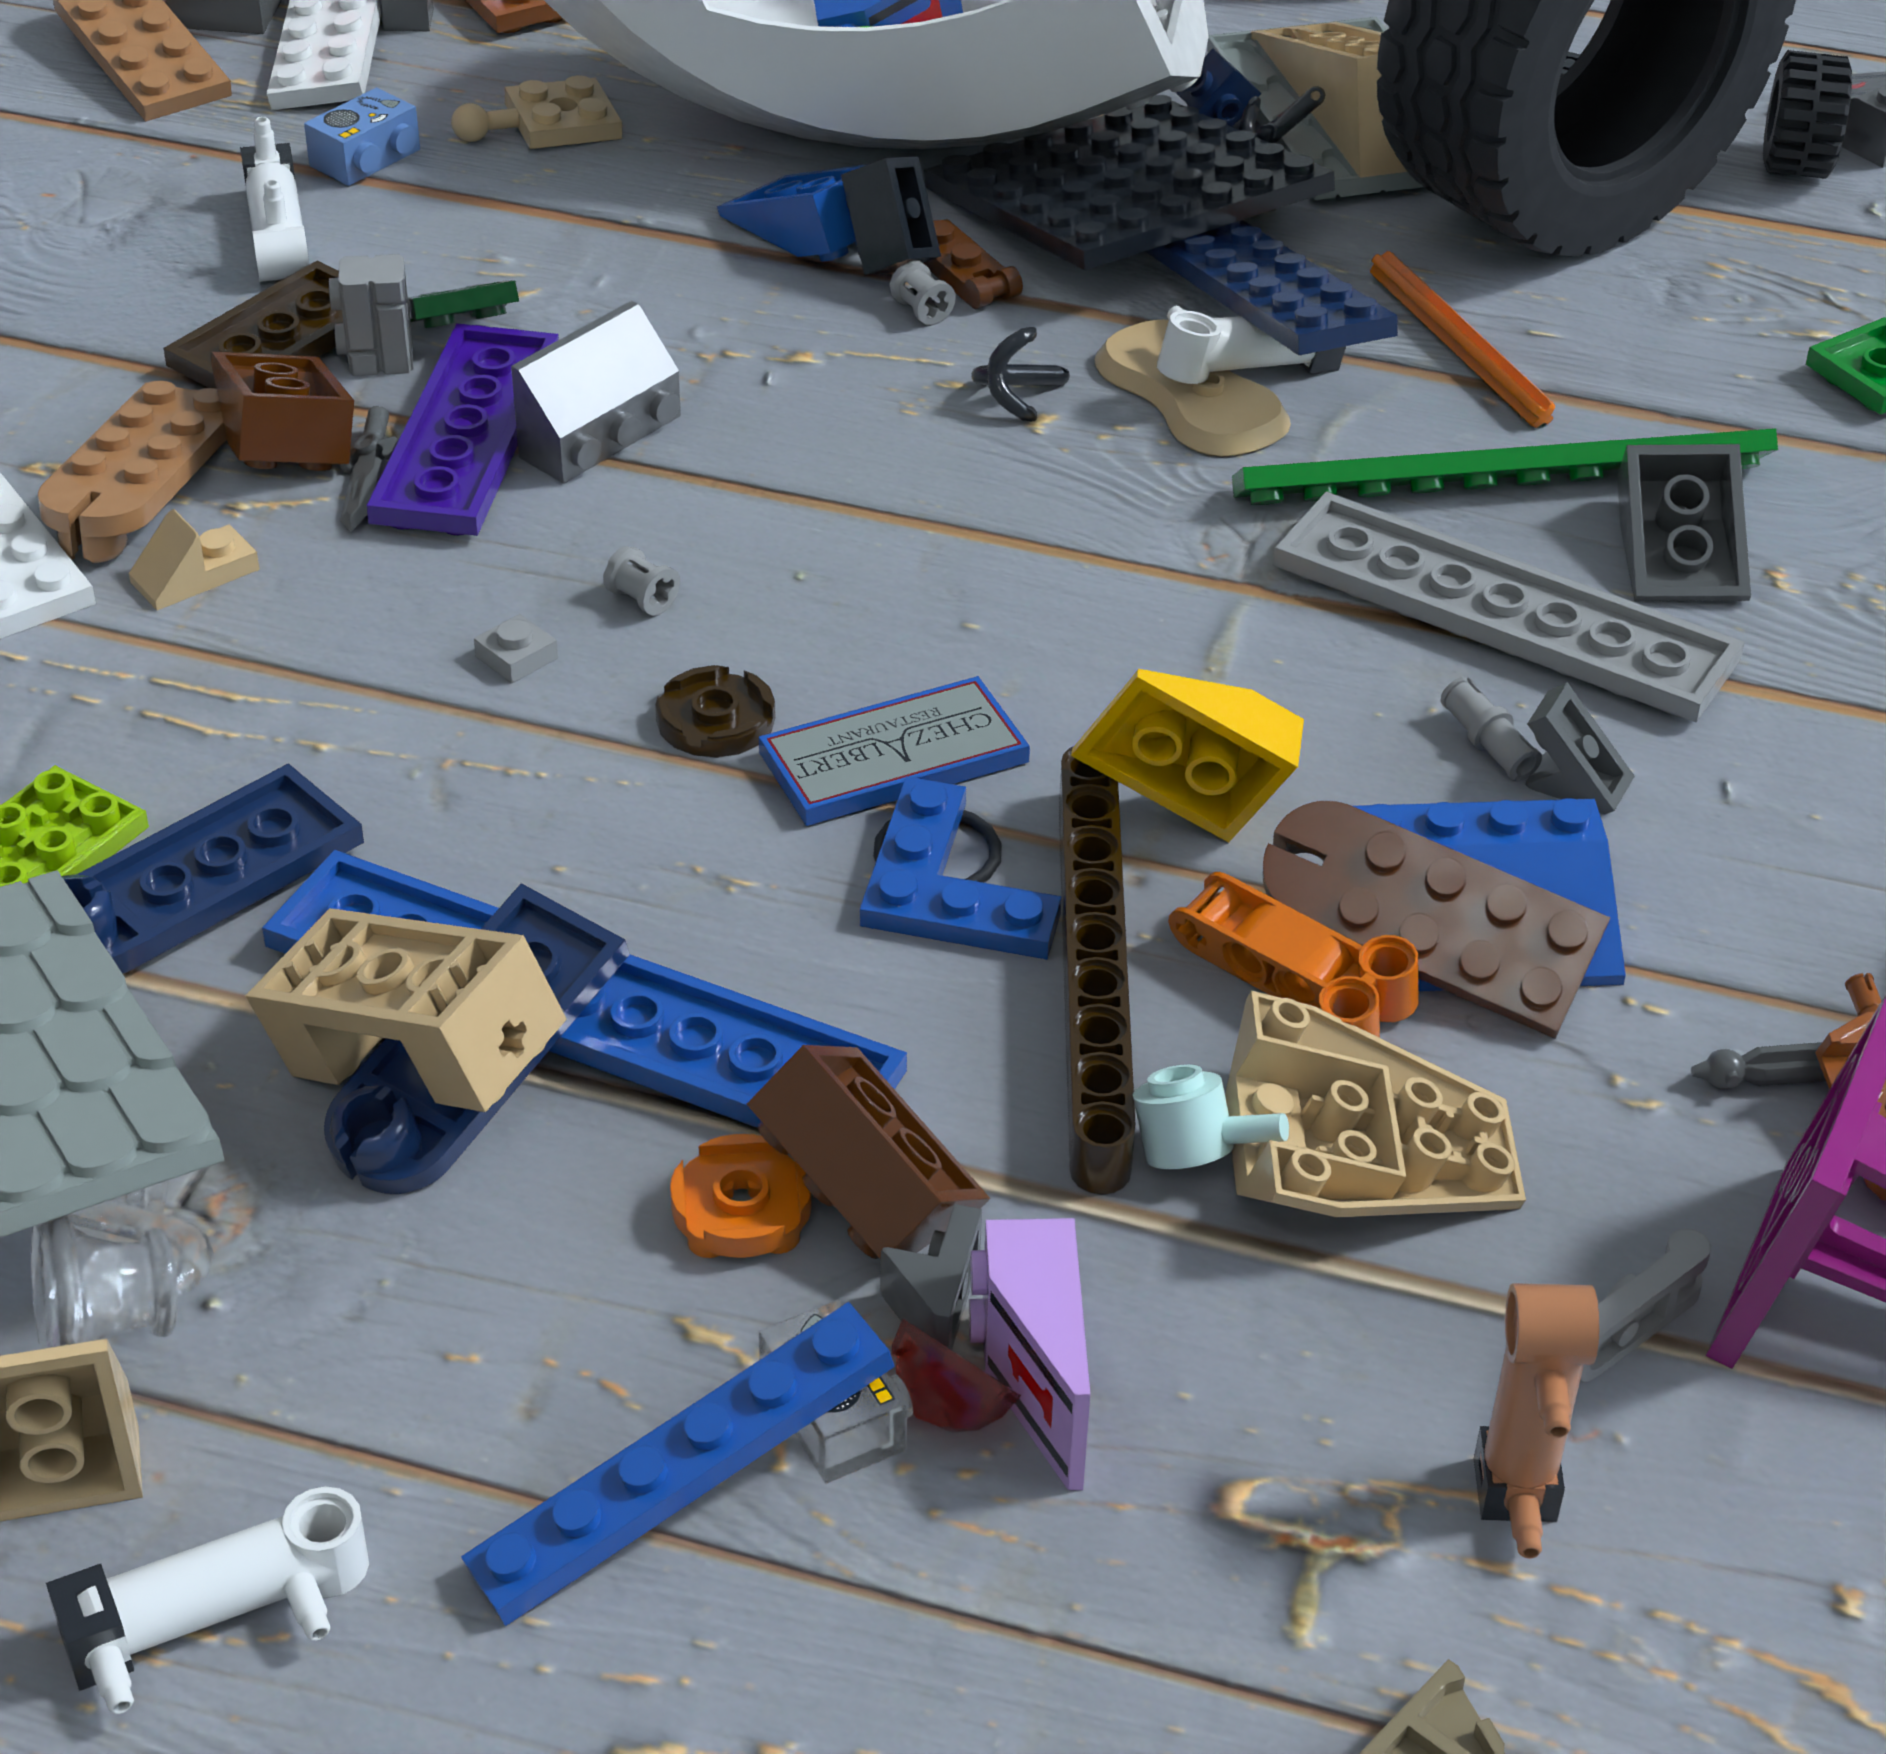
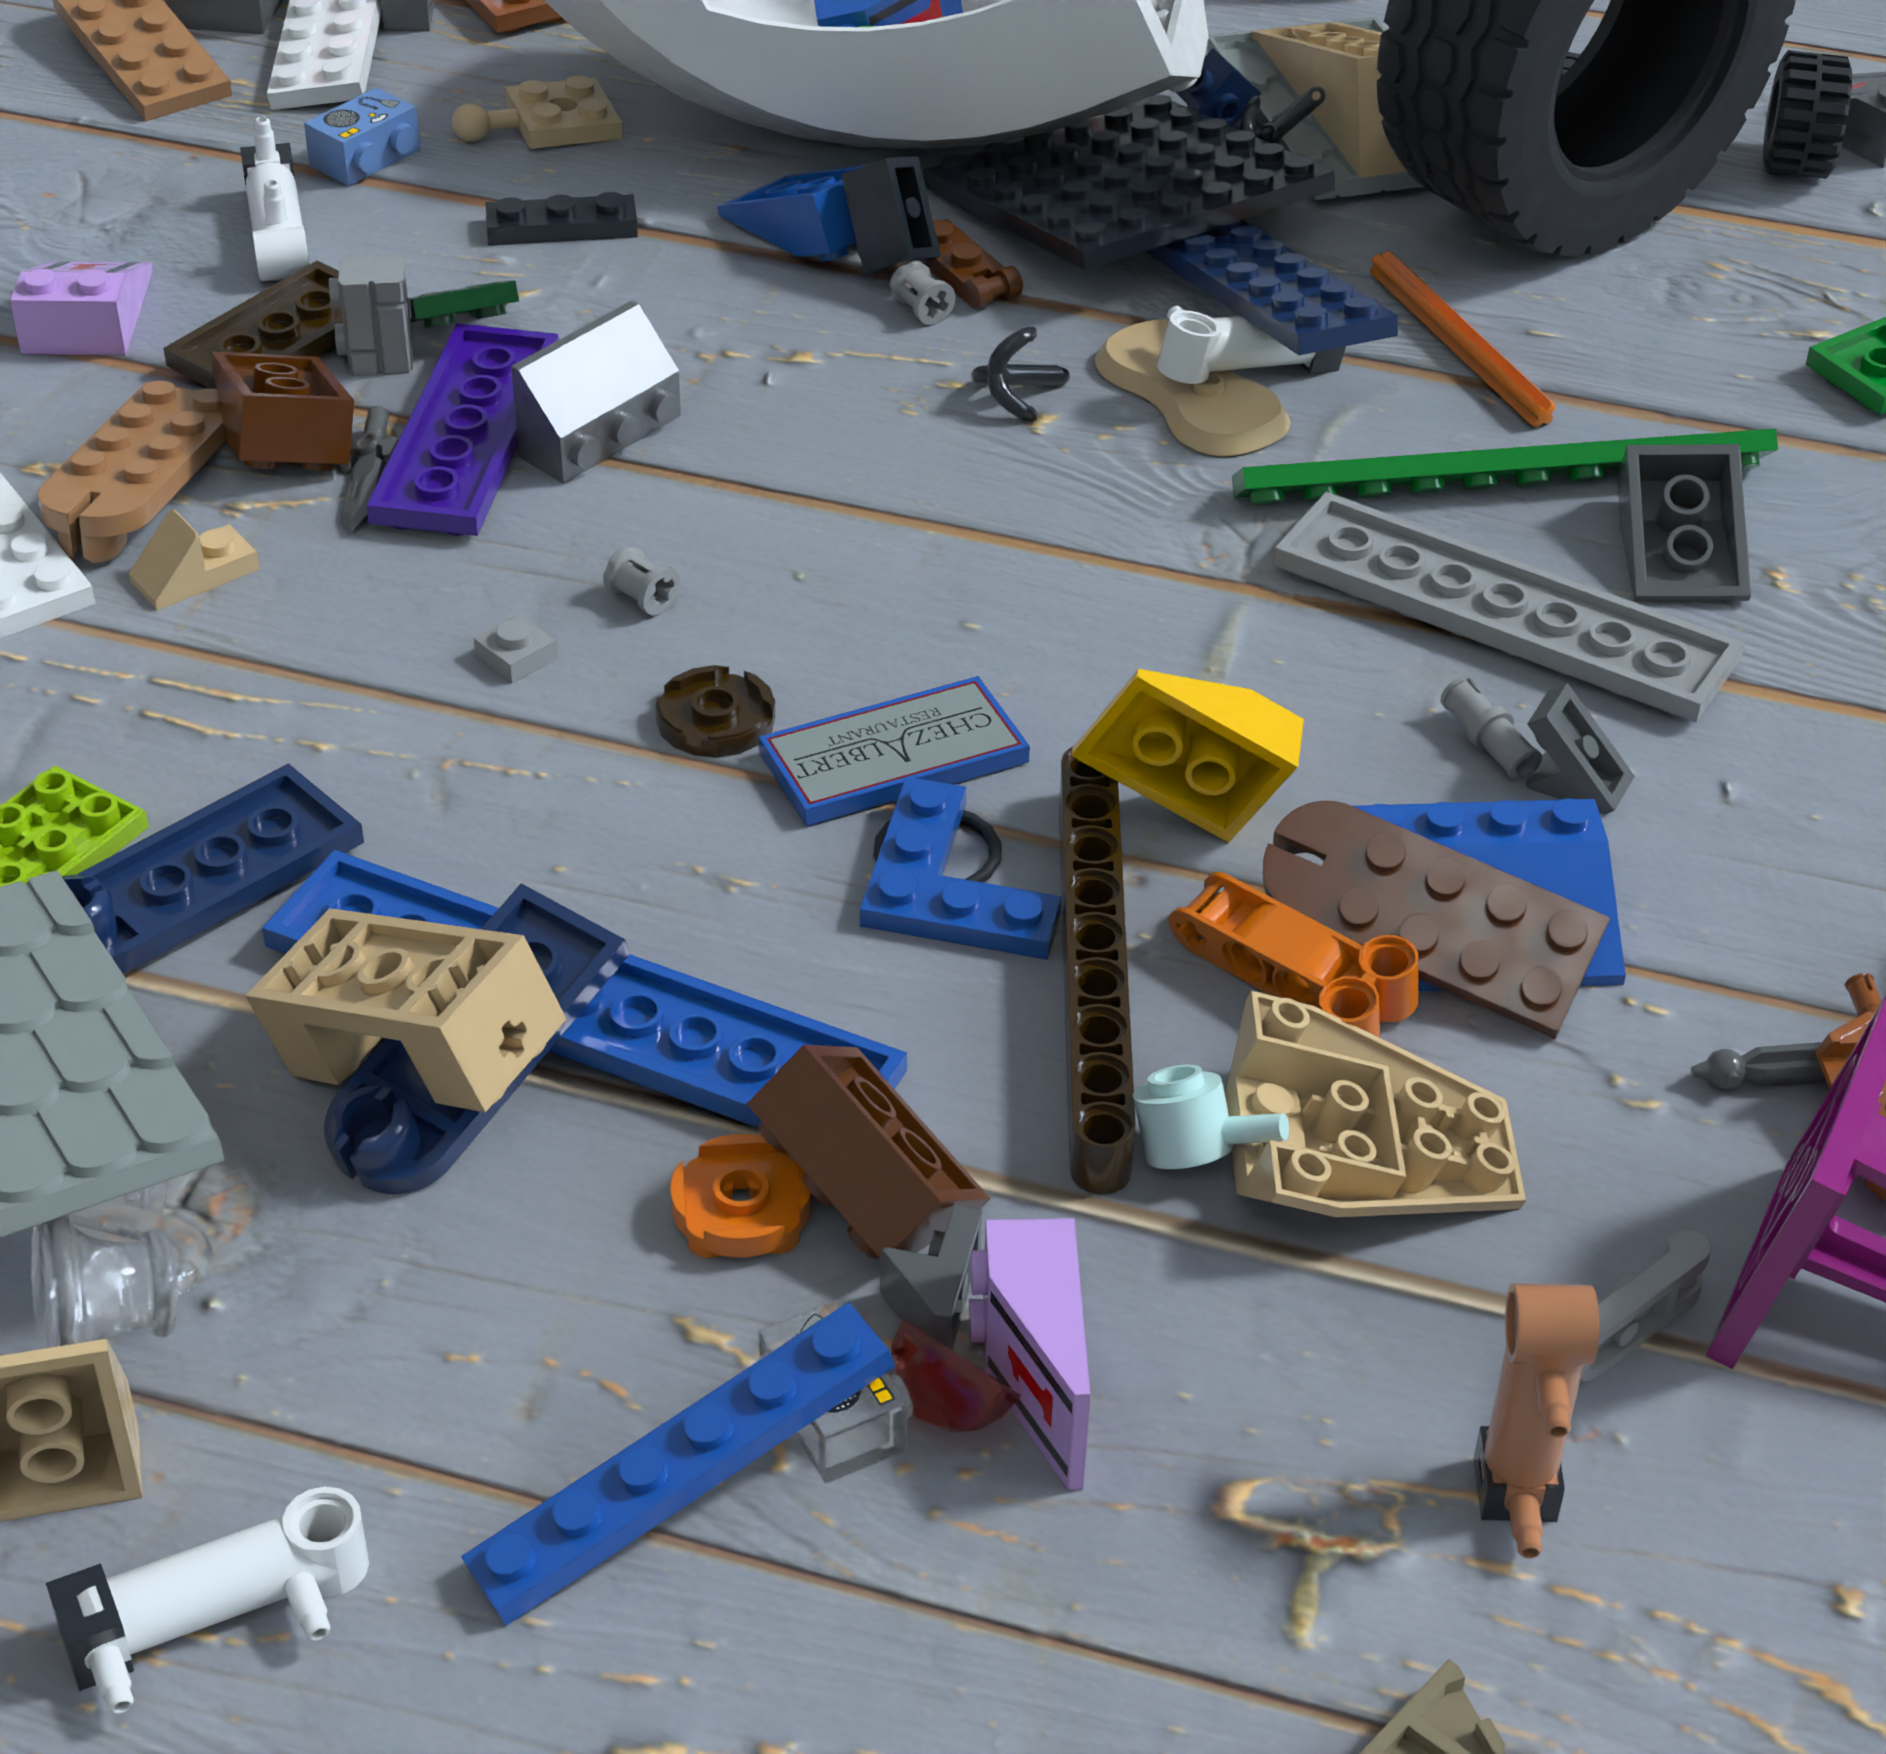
(79, 306): none -> lavender slope
(561, 219): none -> black plate

